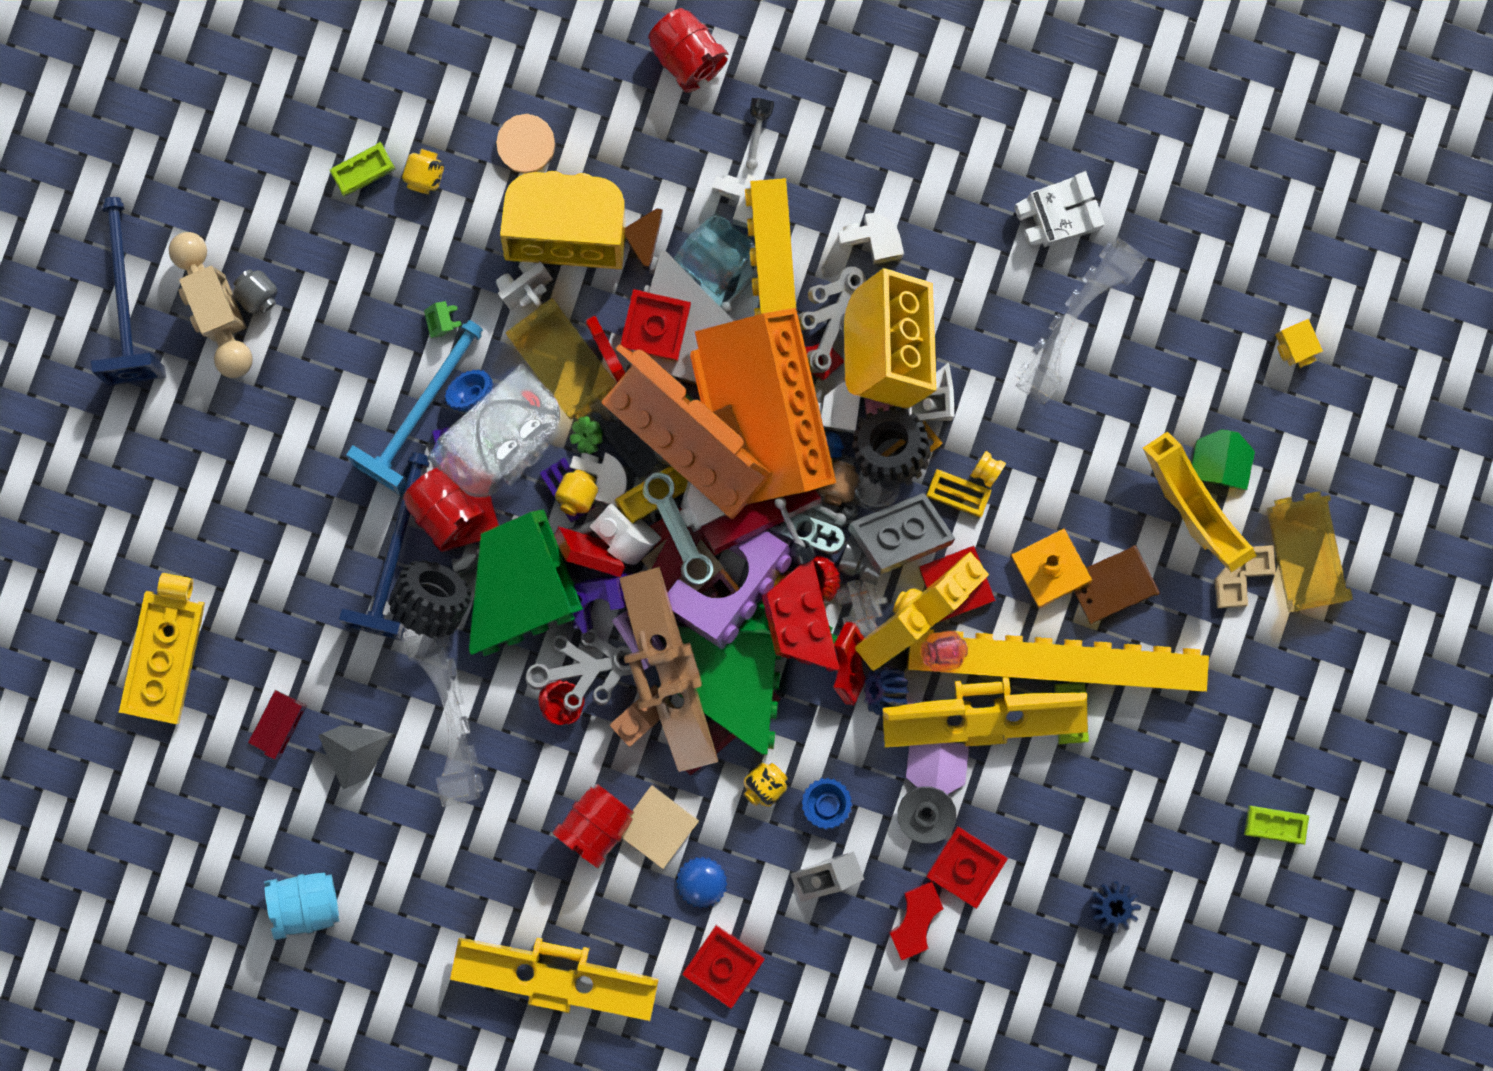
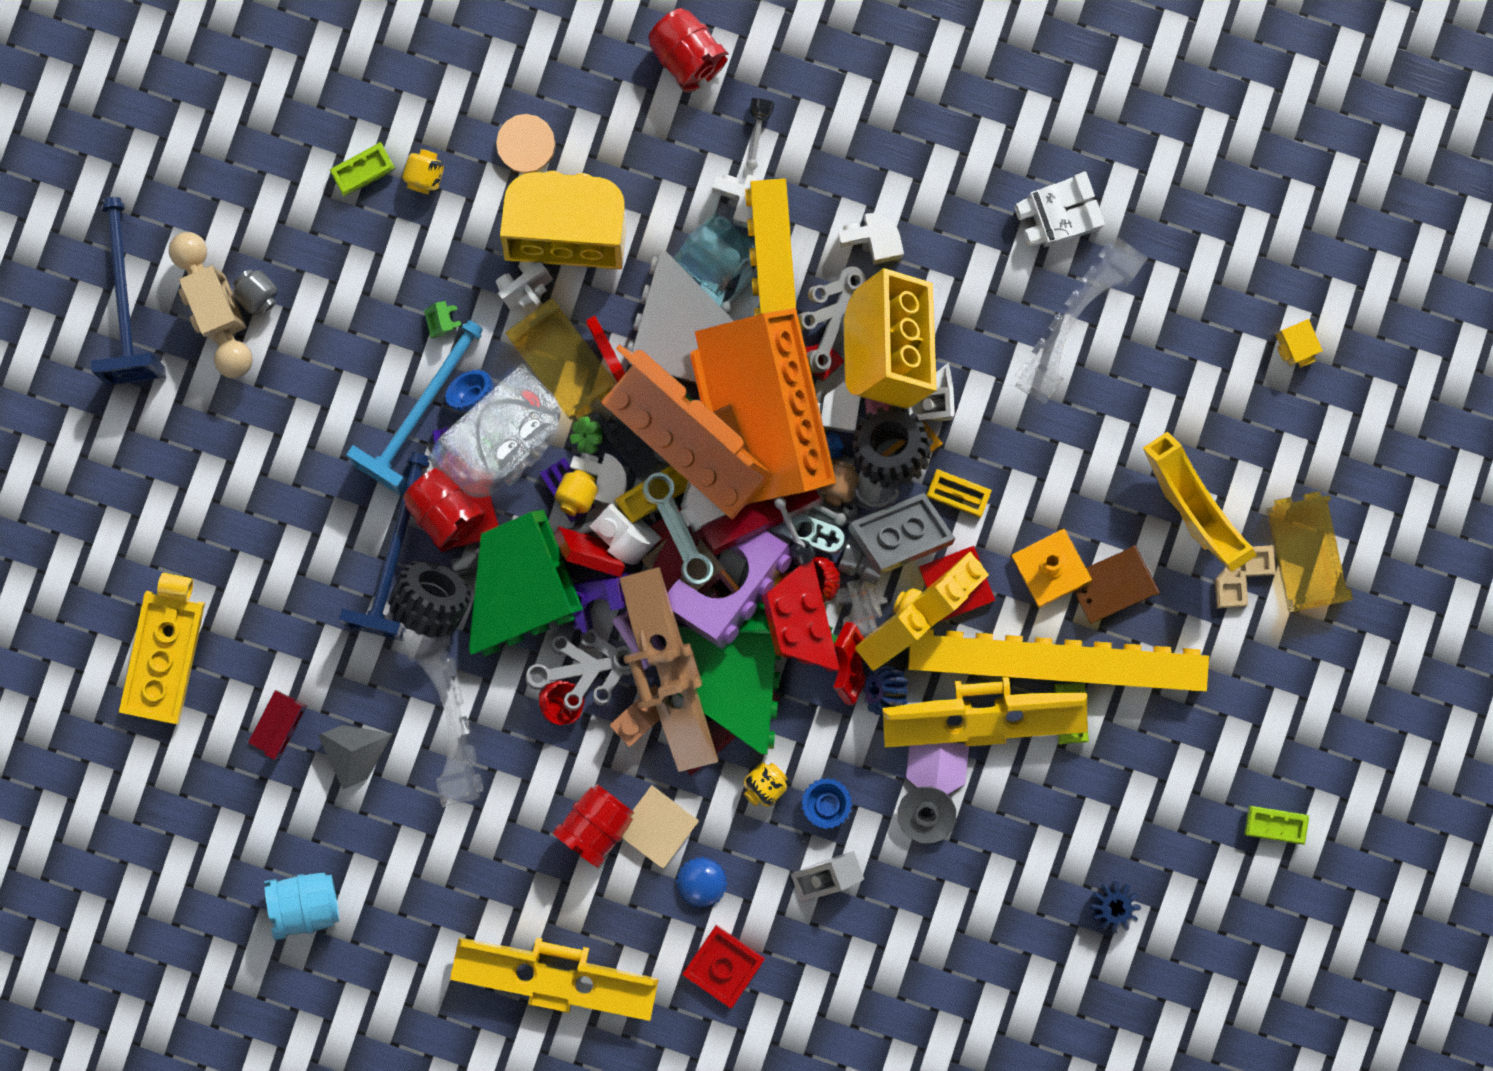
(643, 236): reddish brown slope -> none
(655, 324): red tile -> none
(911, 933): red tile -> none
(944, 651): head -> none
(966, 867): red tile -> none
(988, 469): yellow wheel -> none
(1224, 459): green slope -> none

